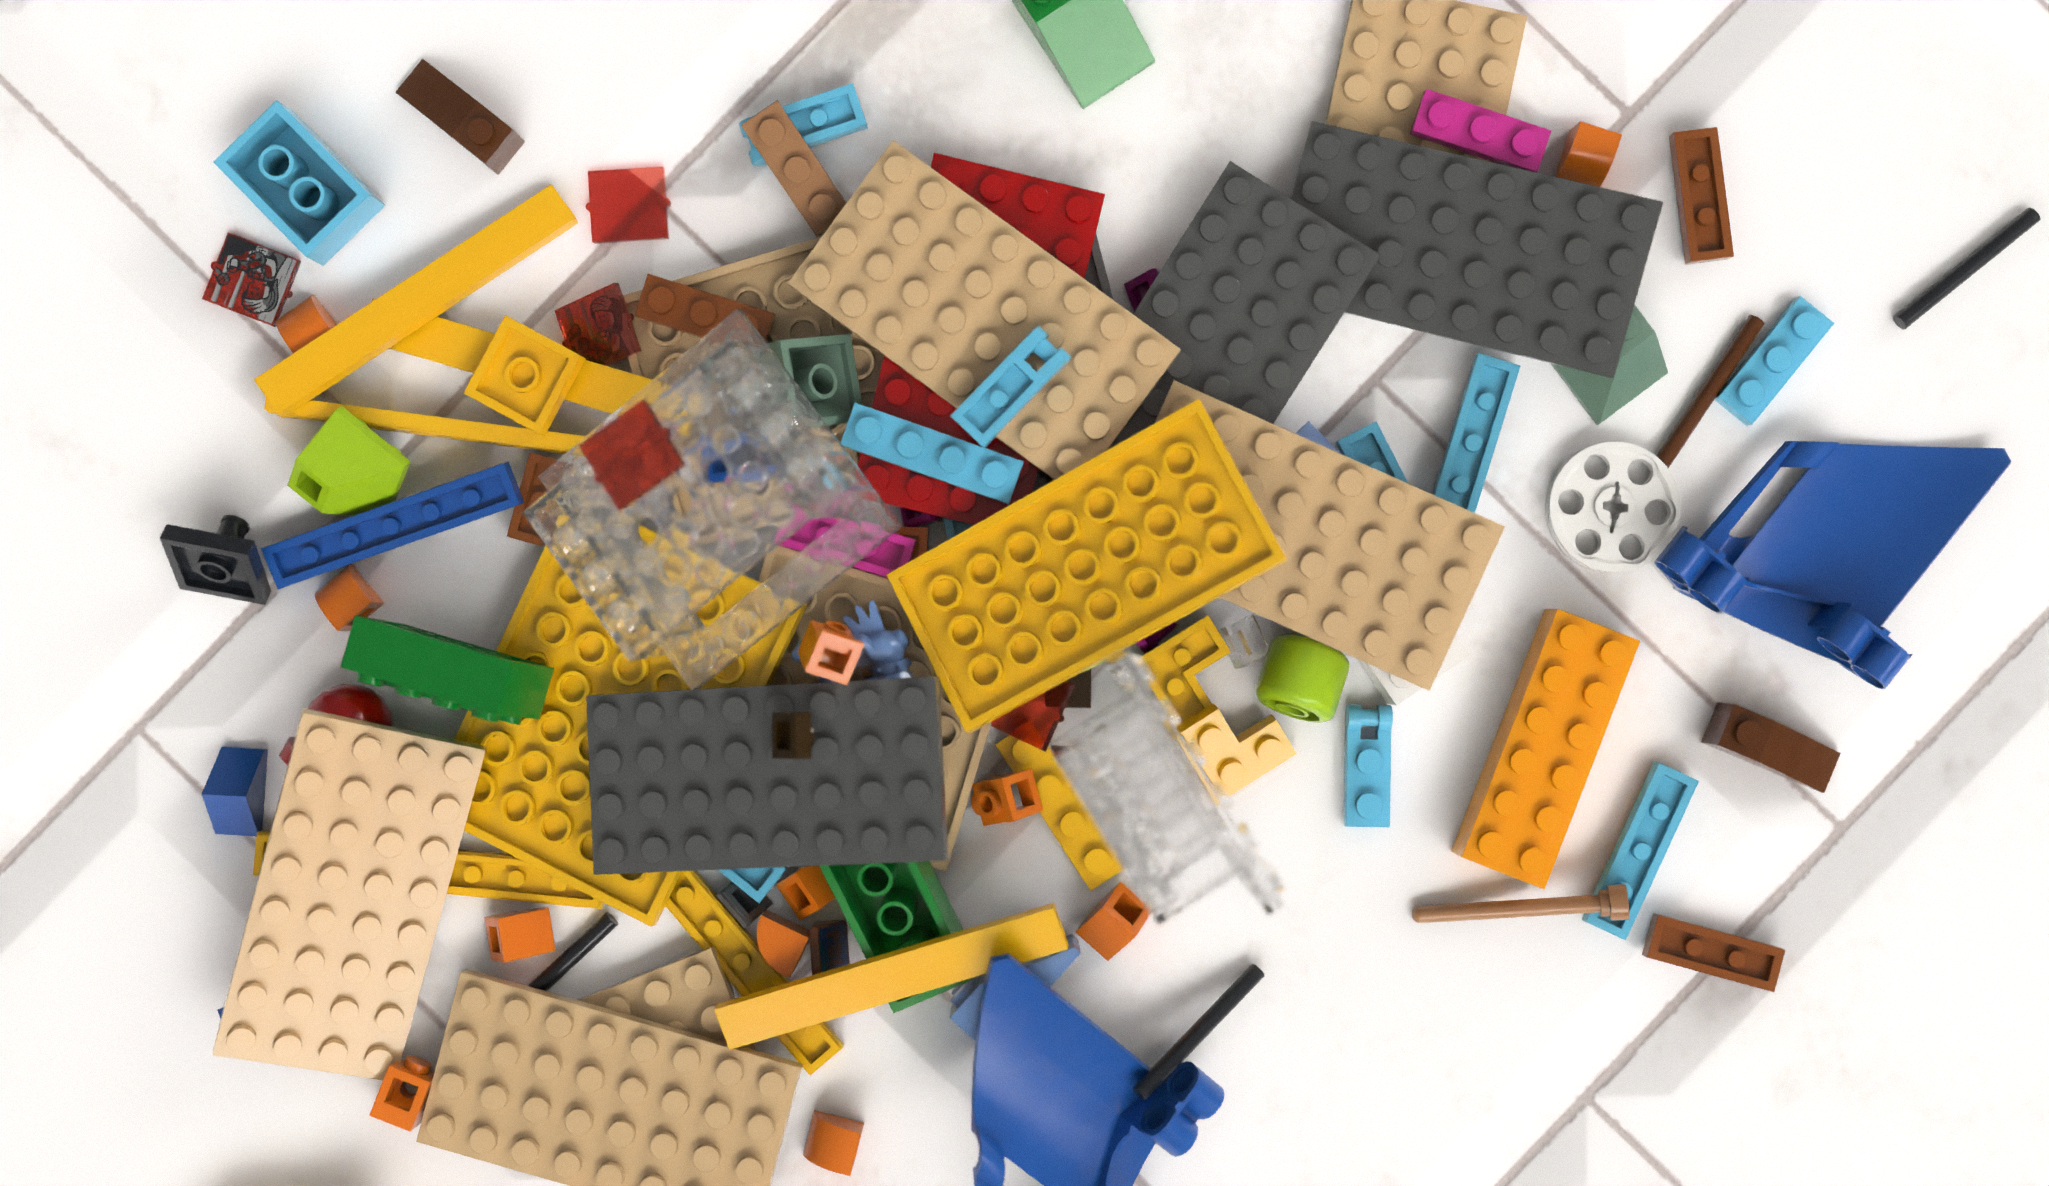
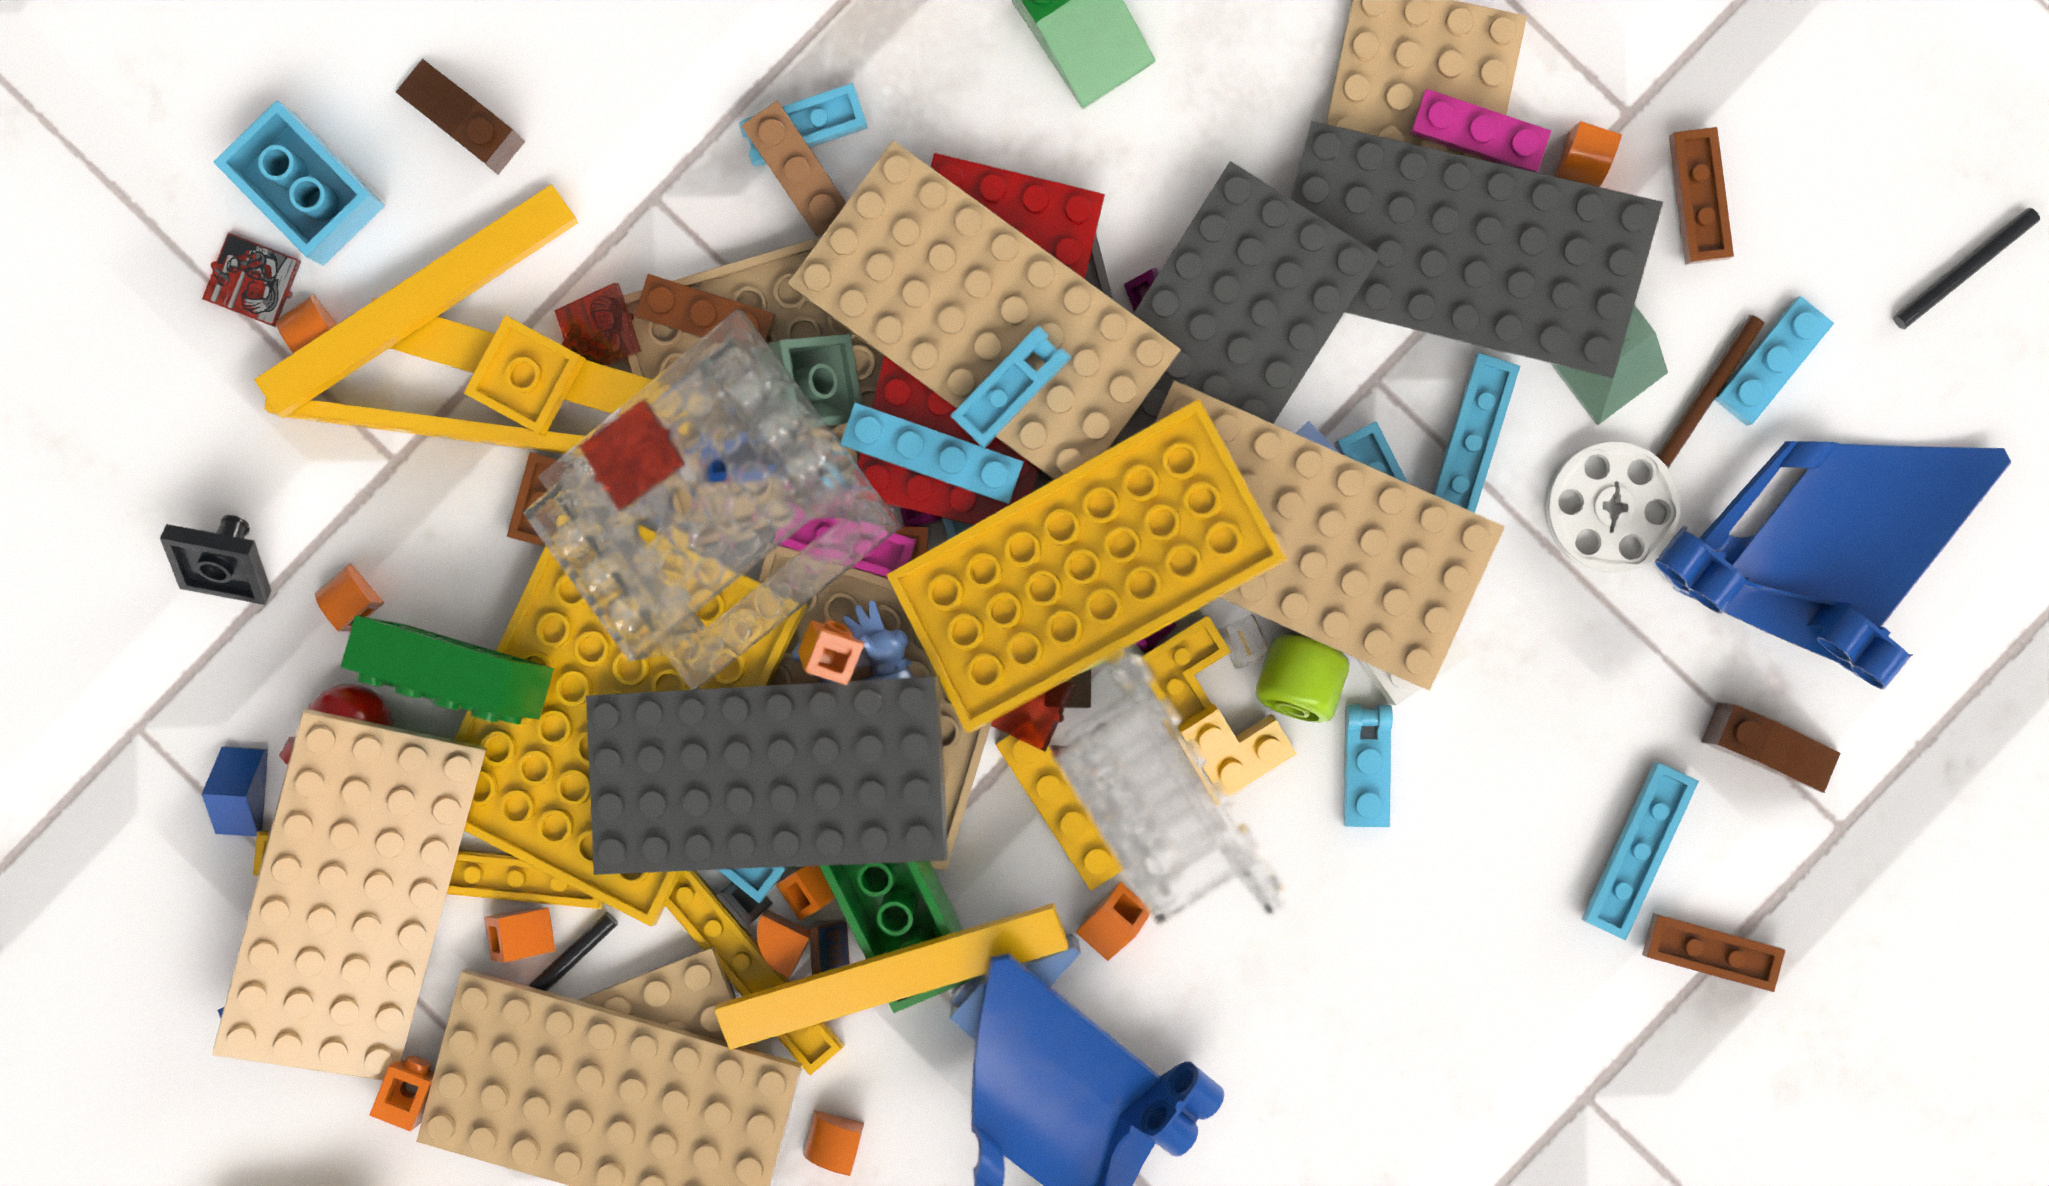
(348, 468): lime slope -> none
(393, 525): blue plate -> none
(628, 205): clear red piece -> none
(792, 735): dark brown plate -> none
(995, 800): orange brick -> none
(1198, 1032): black bar -> none
(1545, 747): light orange brick -> none
(1609, 902): medium nougat piece -> none

